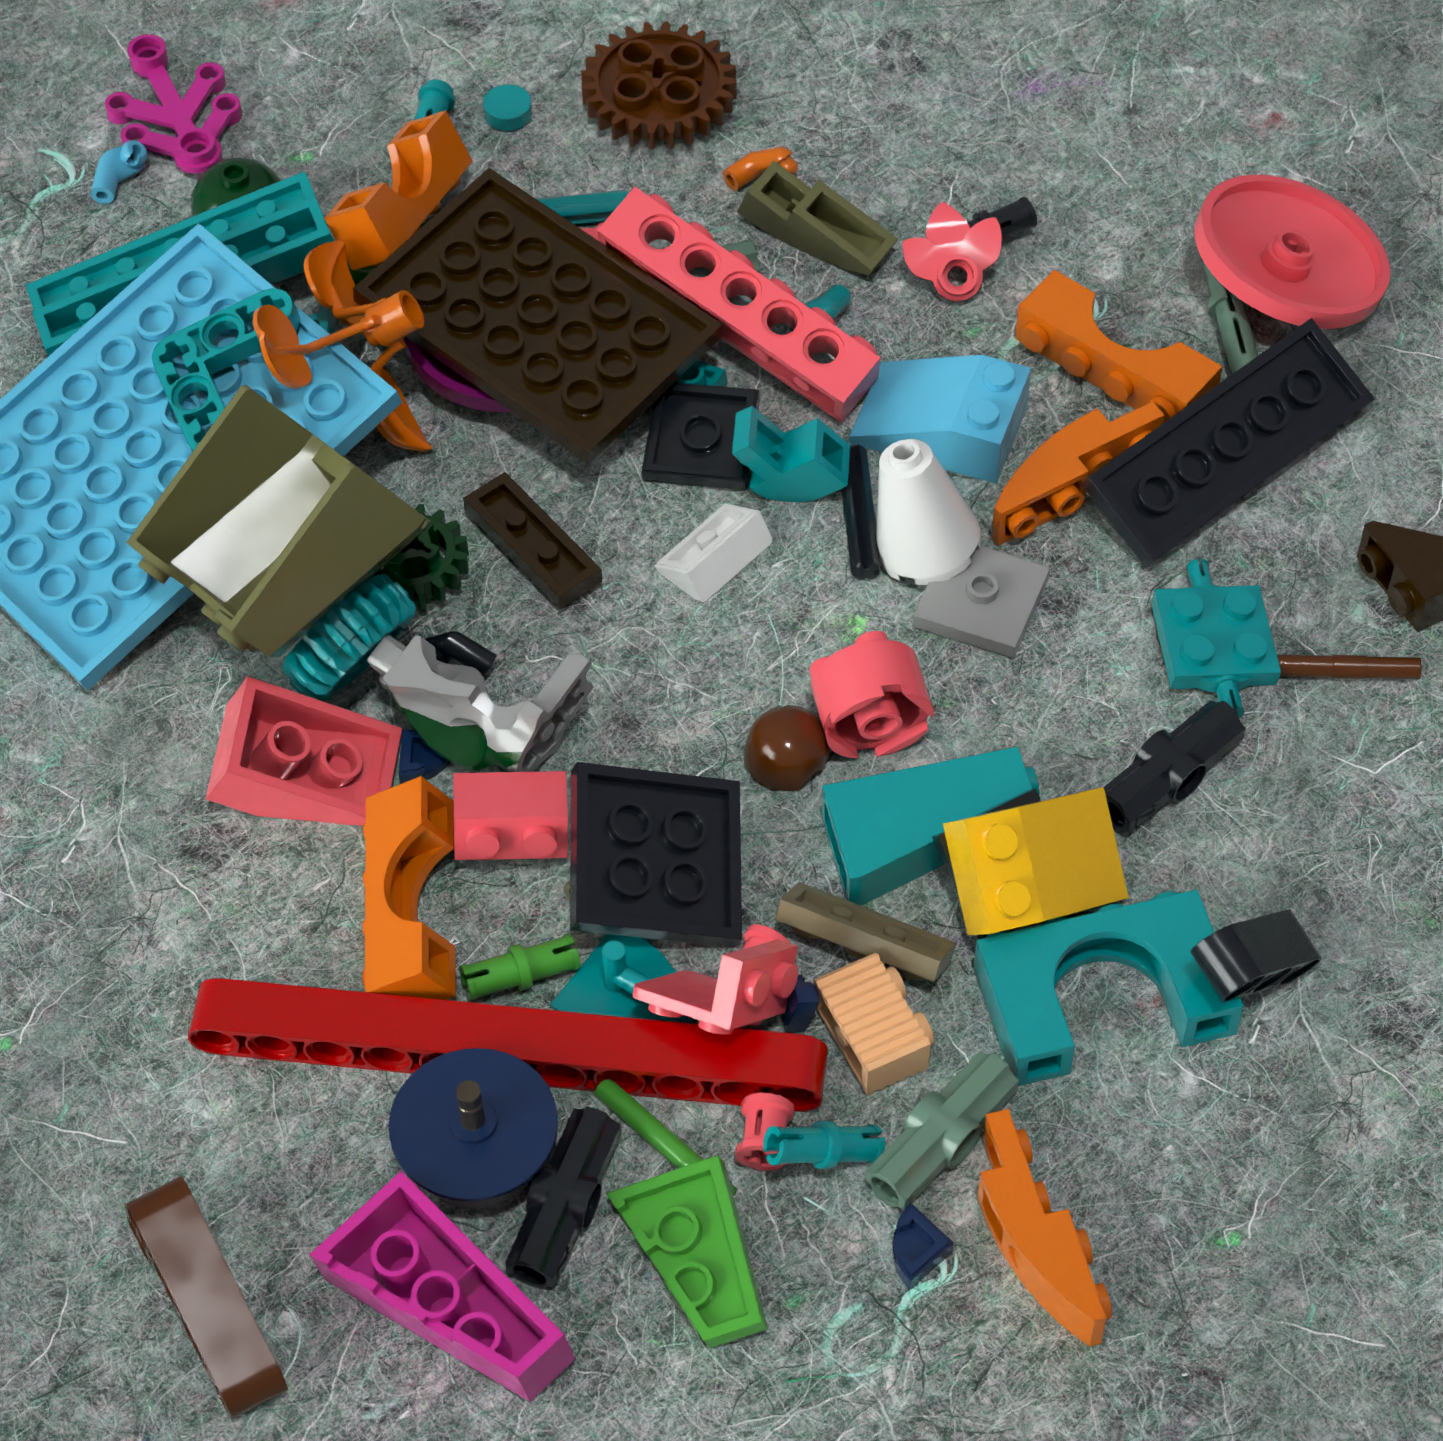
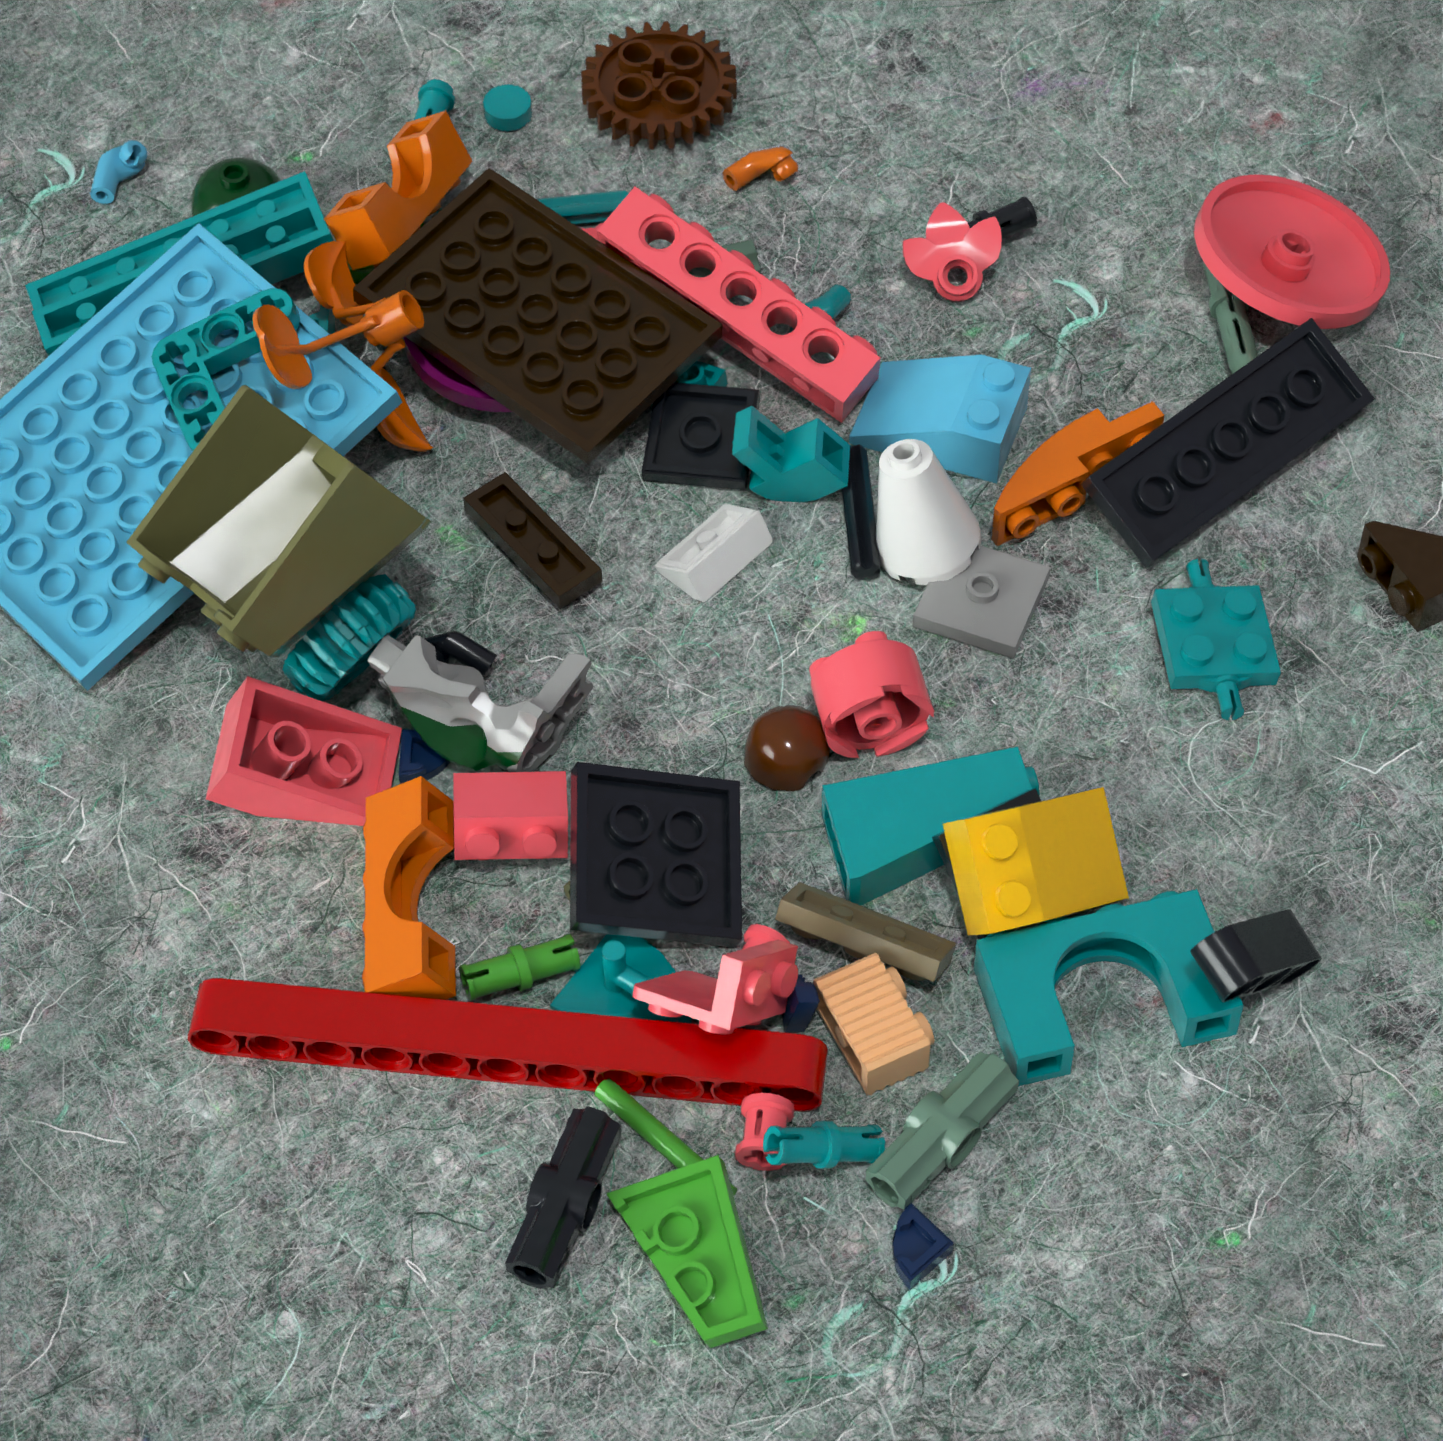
(193, 147): dark pink plant -> none
(205, 1296): beam -> none
(422, 568): dark green gear -> none
(438, 1284): dark pink wedge -> none
(473, 1126): dark blue piece -> none
(815, 221): olive slope -> none
(1038, 1244): orange slope -> none
(1061, 326): orange arch -> none
(1172, 764): black piece -> none
(1350, 666): reddish brown piece -> none

